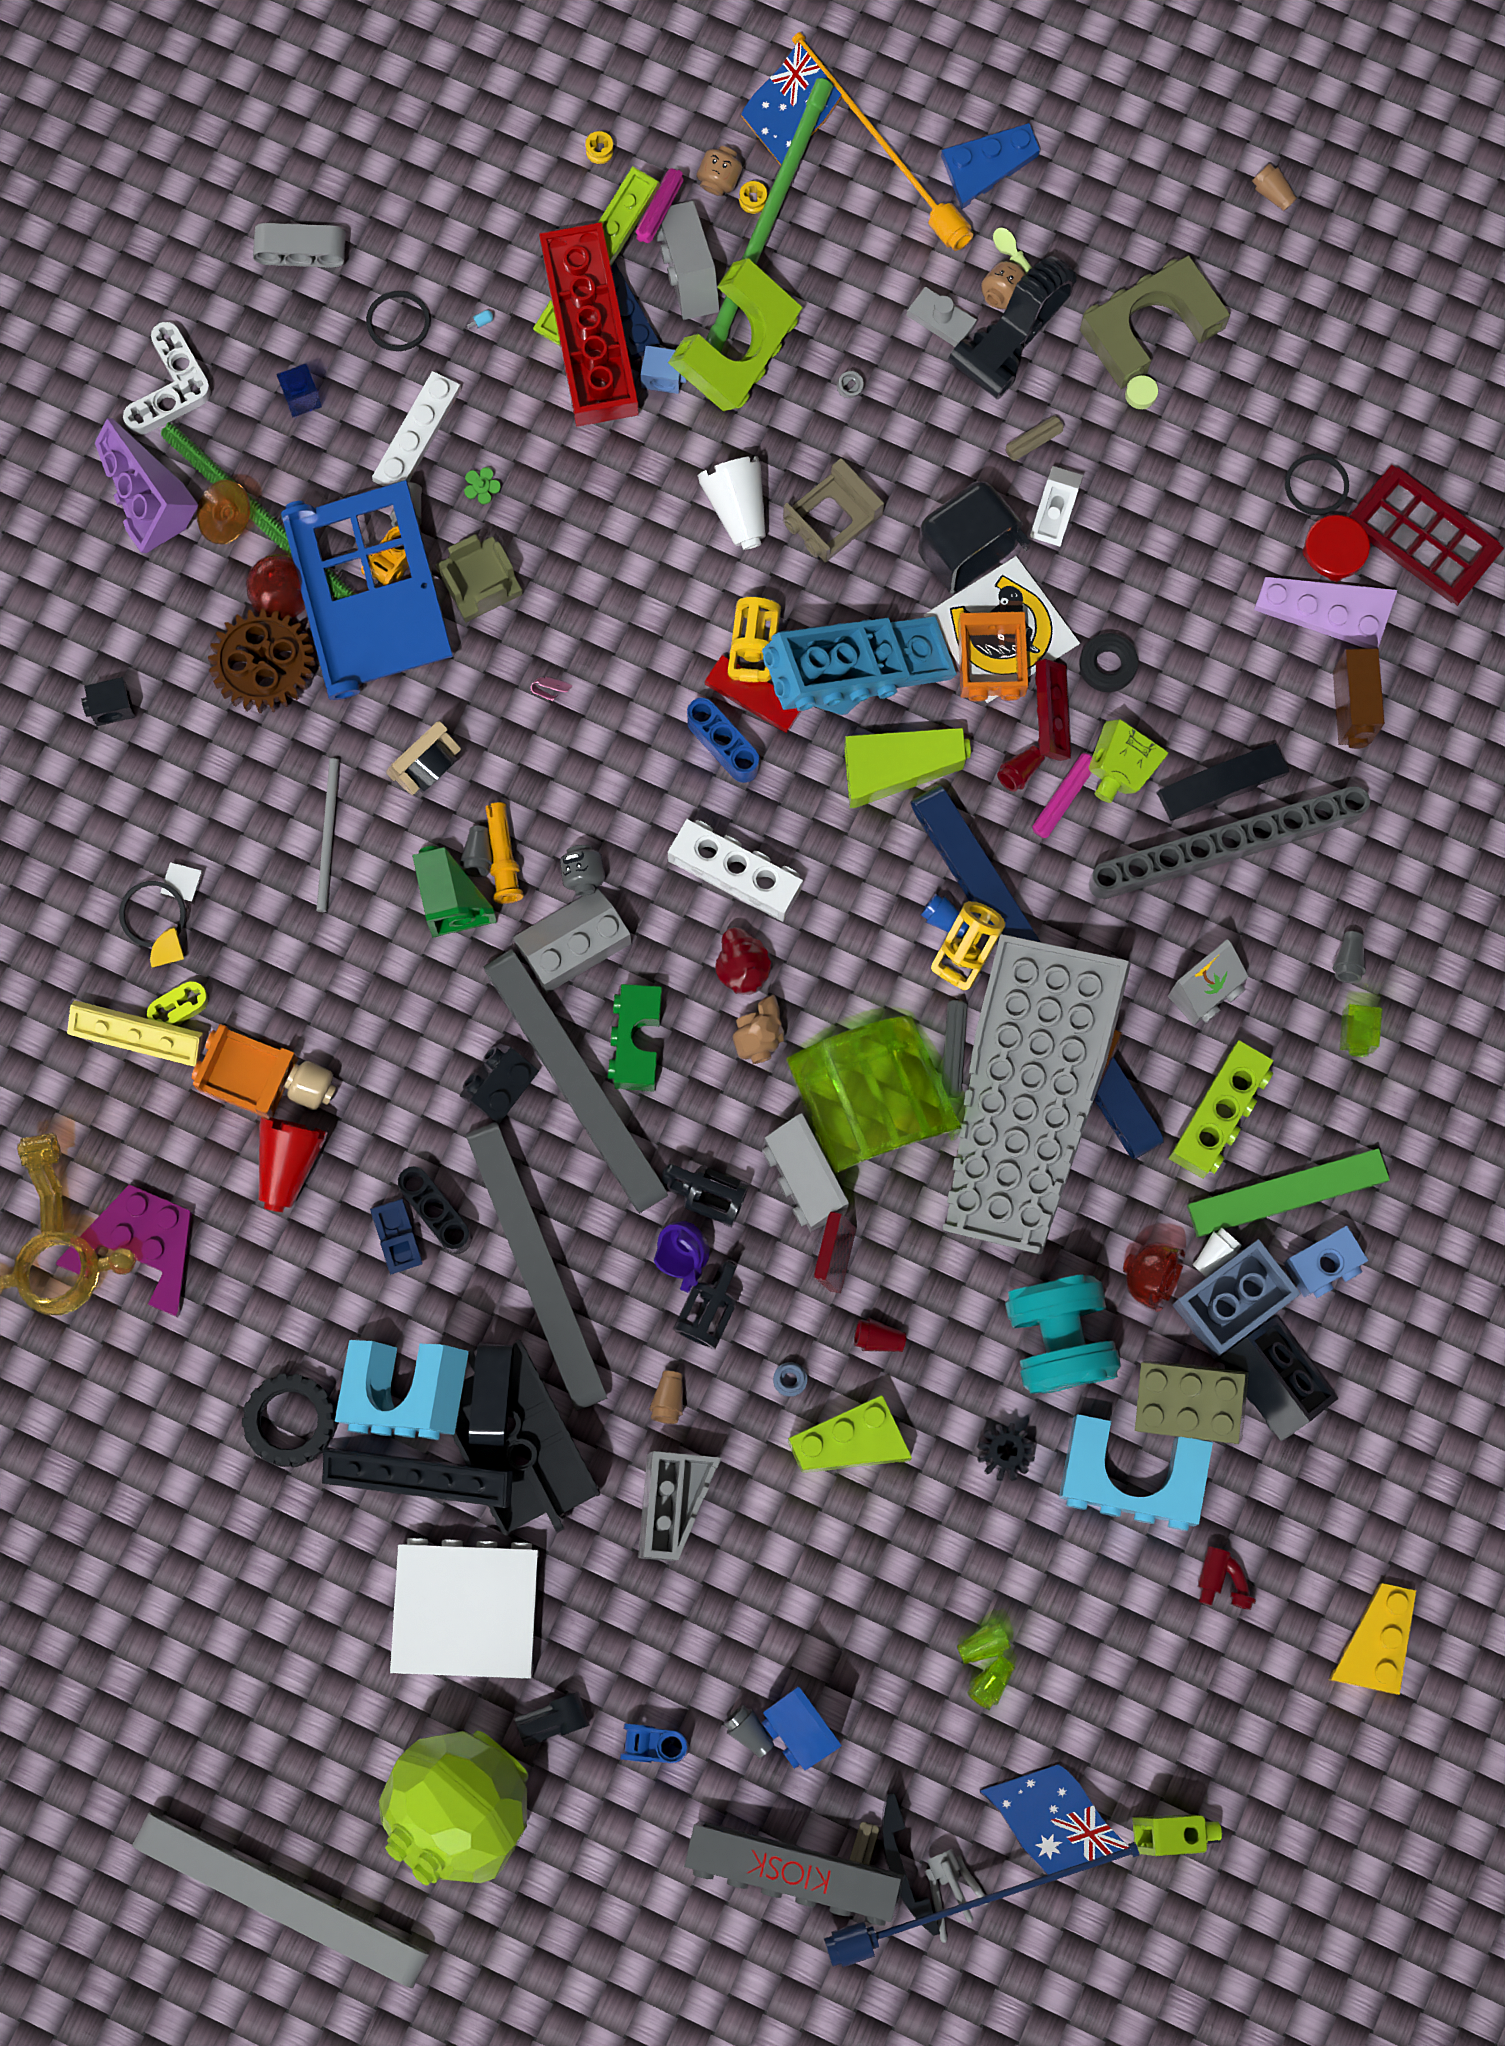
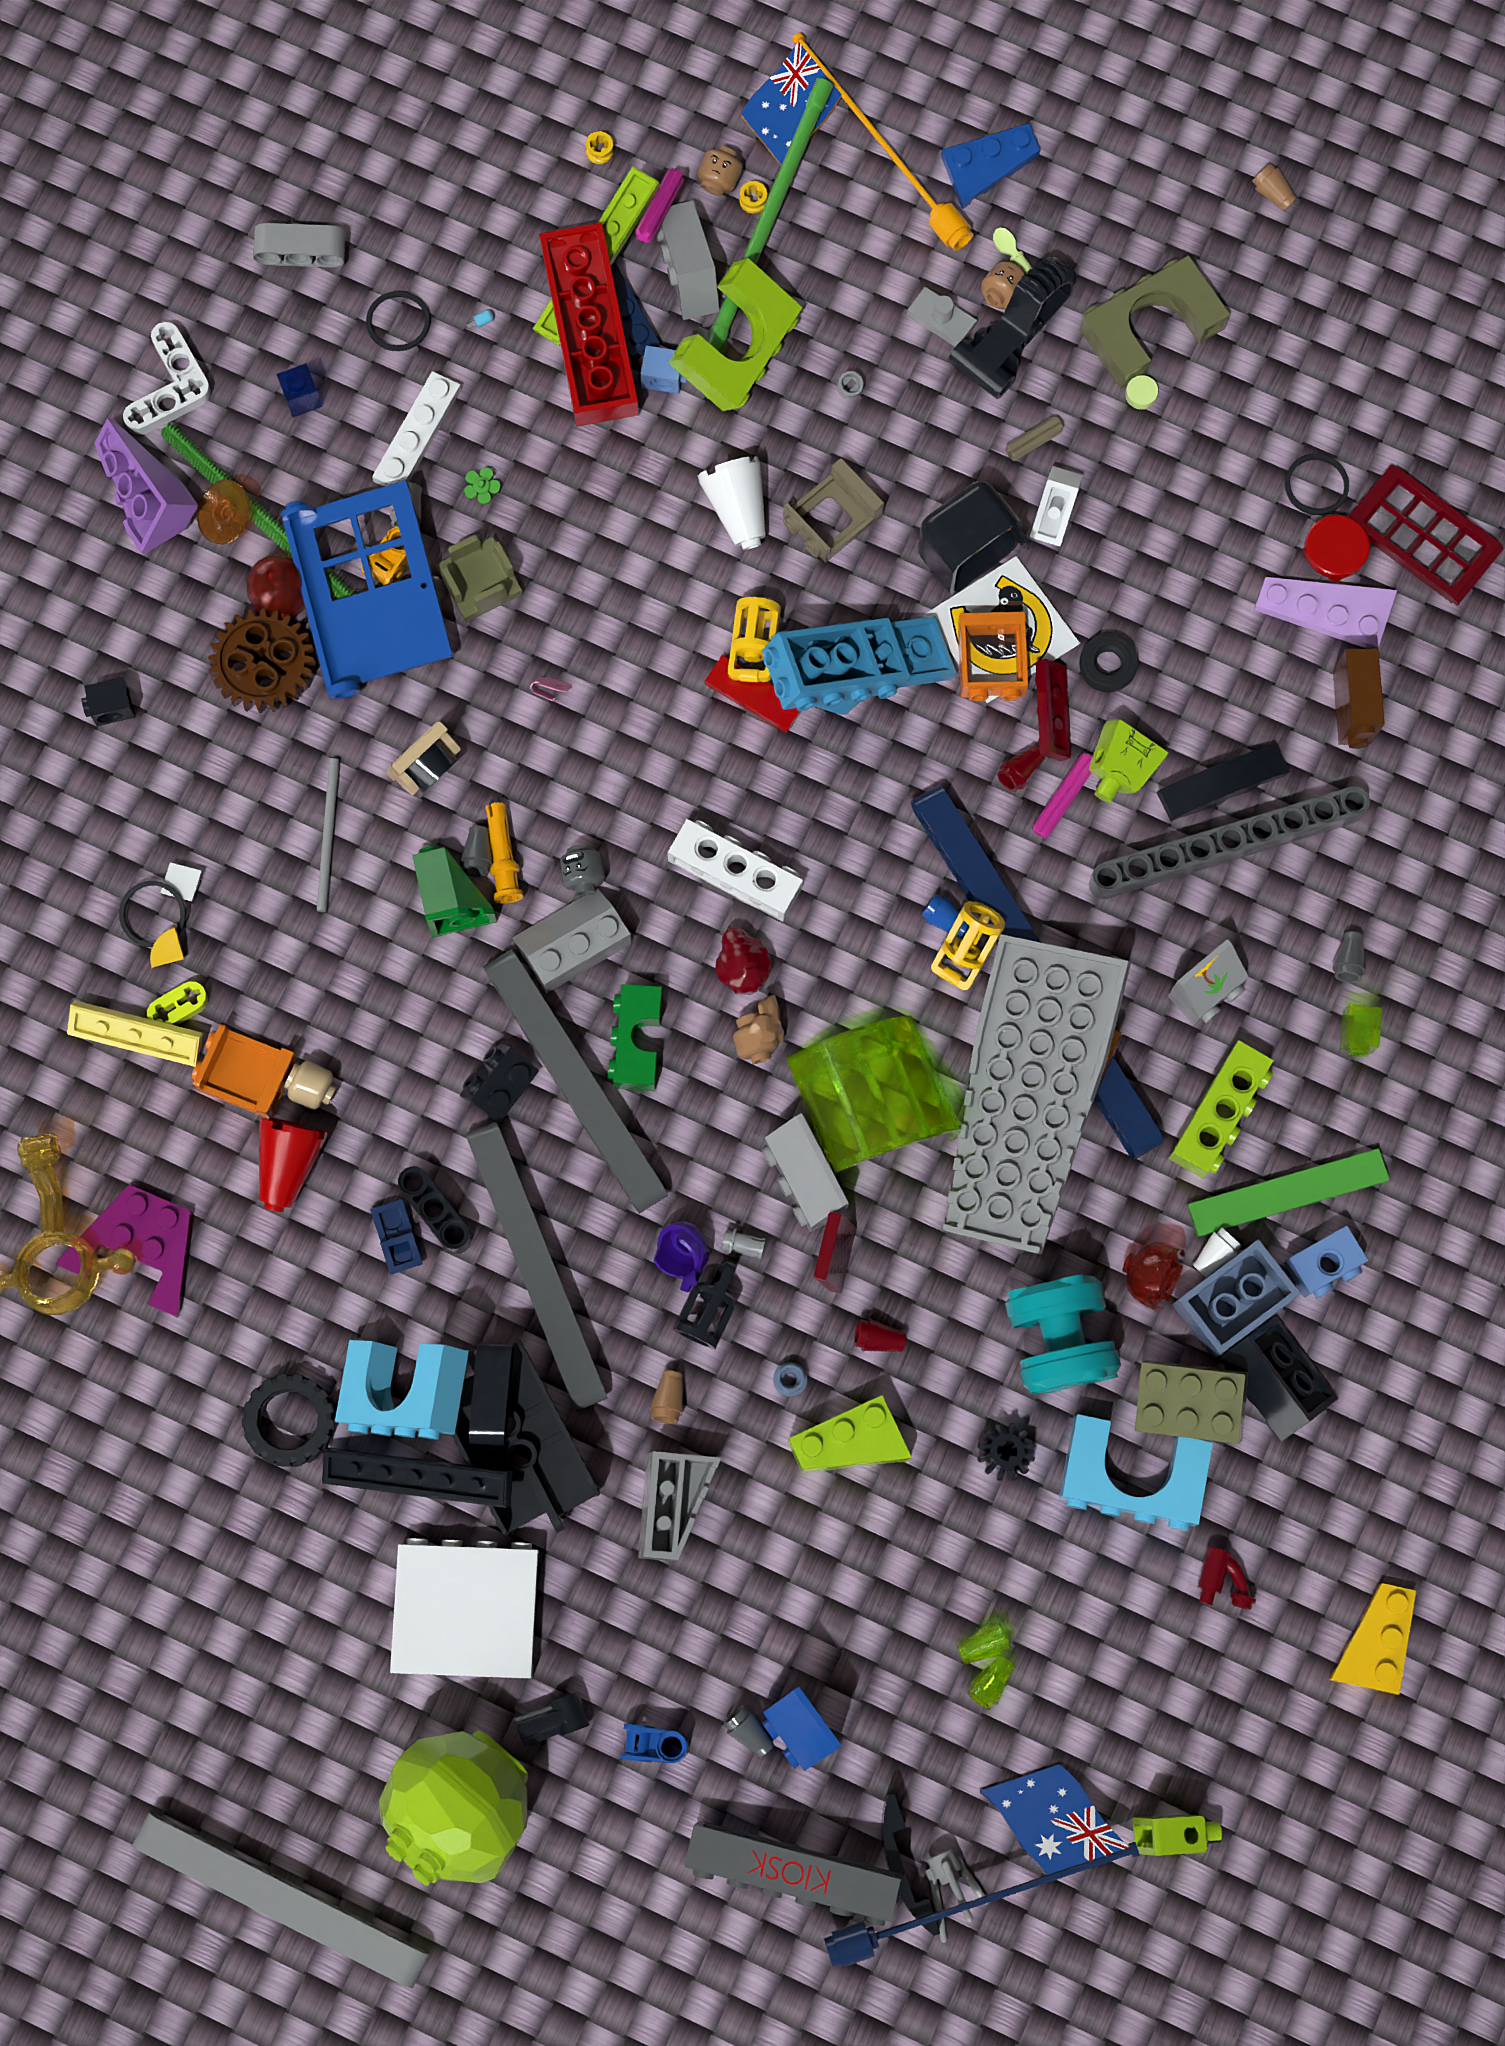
(694, 1192): black piece -> none
(719, 725): blue beam -> none
(743, 1244): none -> light grey pin
(865, 1843): dark tan axle -> none
(899, 761): lime slope -> none
(954, 1048): dark grey axle -> none

